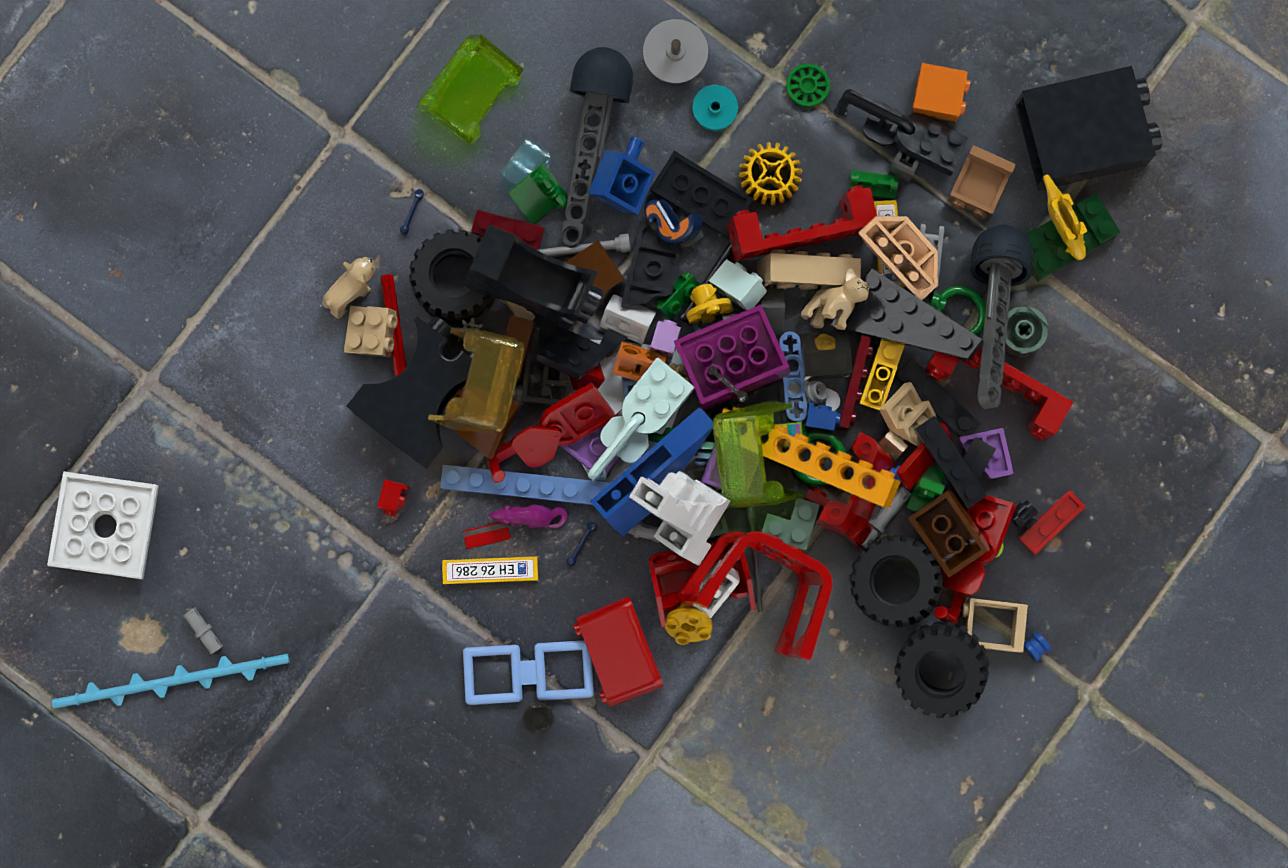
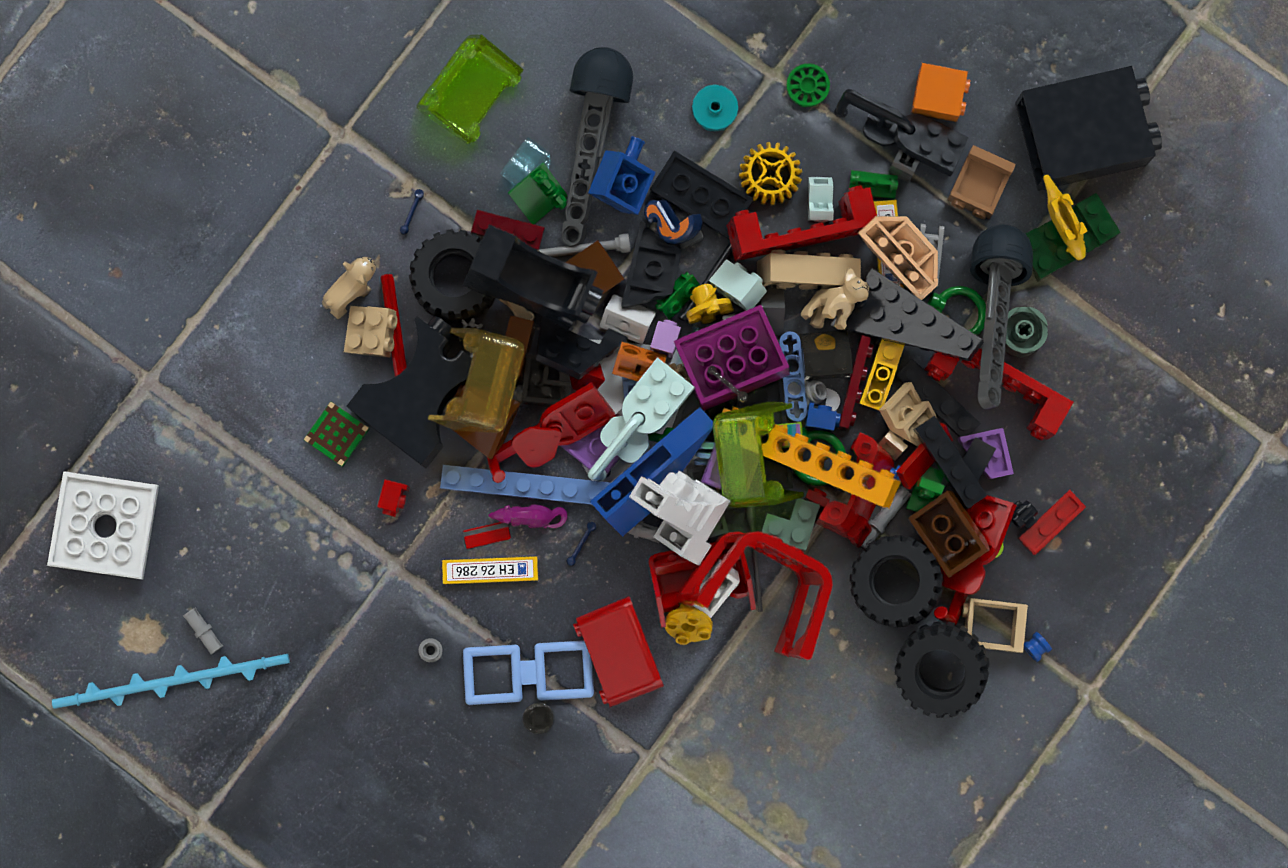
(336, 434): none -> tile
(438, 650): none -> light grey plate
(675, 51): light grey piece -> none
(820, 199): none -> light aqua brick

